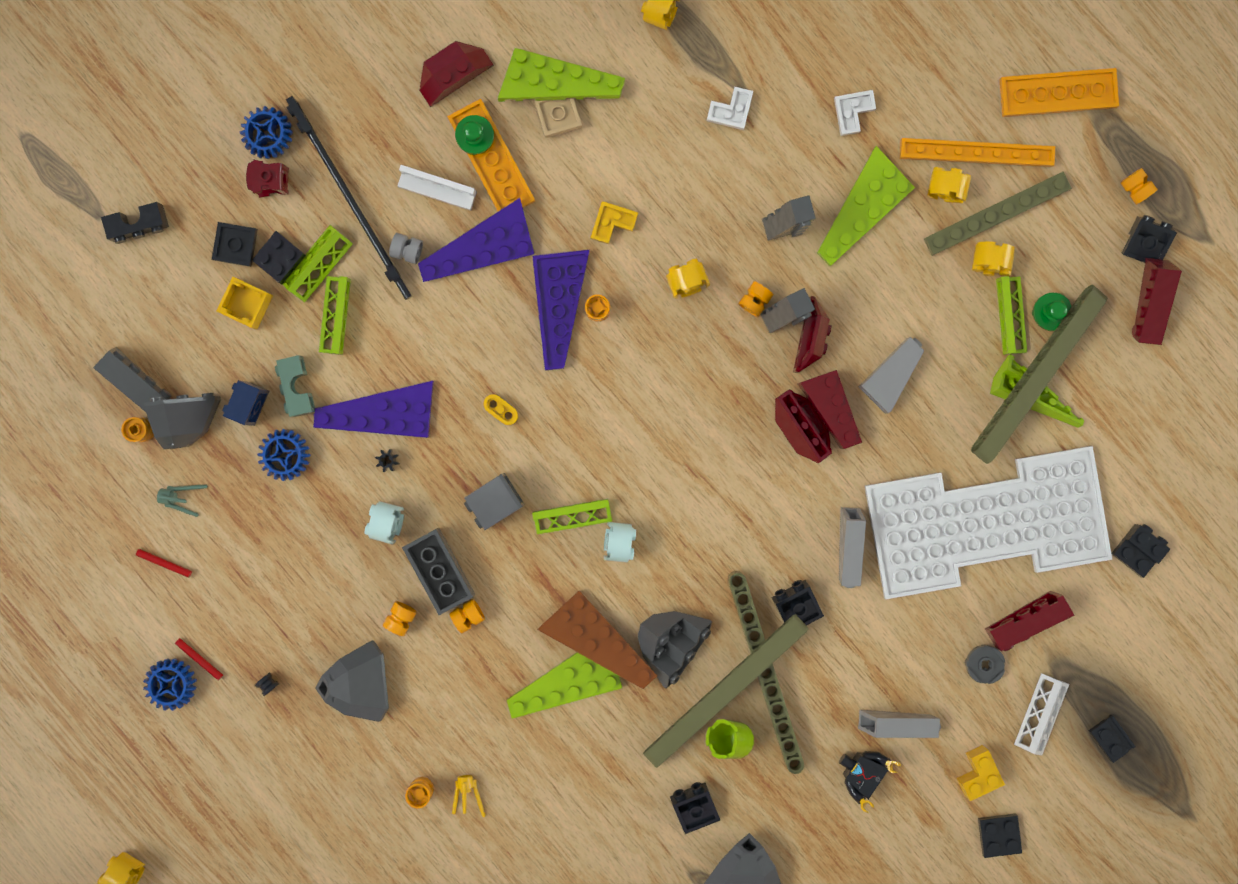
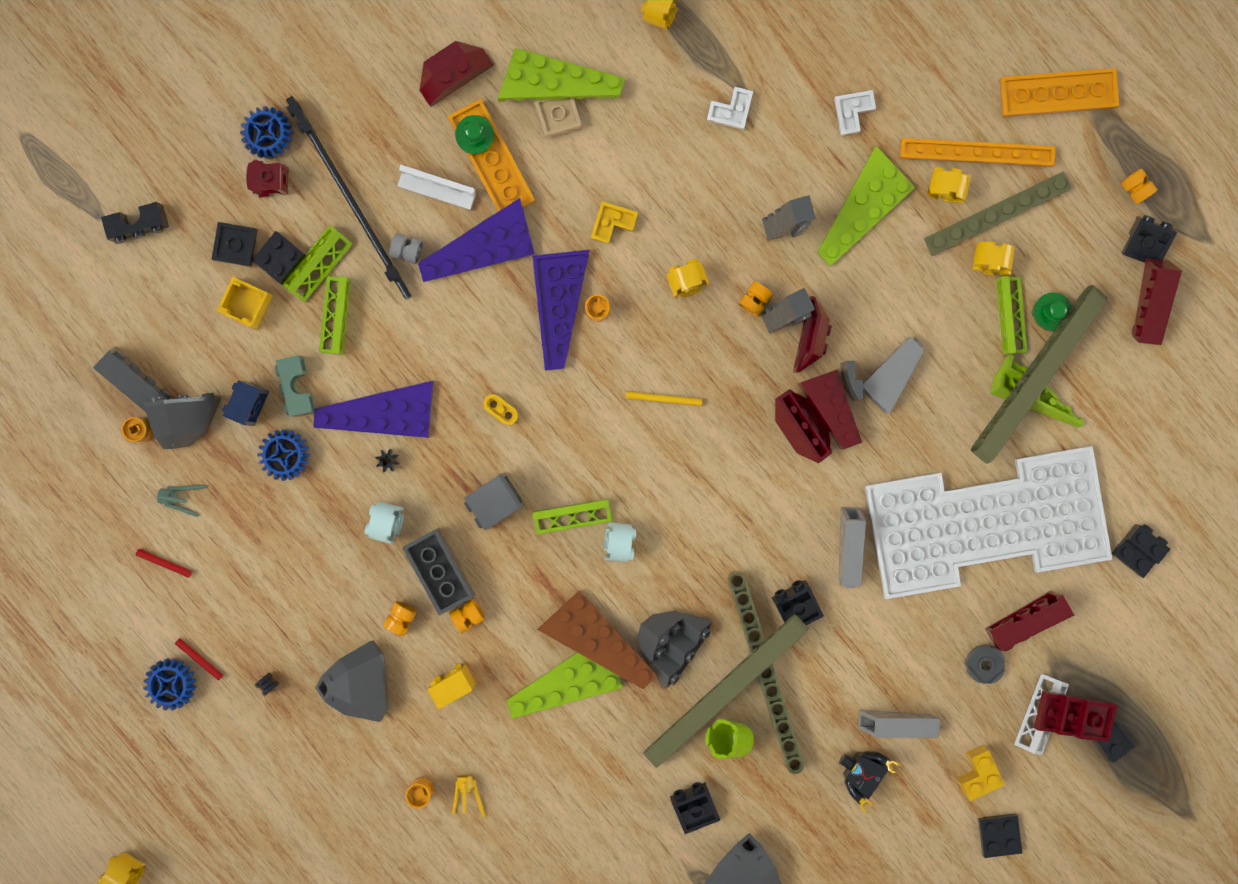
(451, 686): none -> yellow container
(663, 398): none -> yellow bar
(853, 387): none -> dark grey slope
(1075, 716): none -> dark red slope

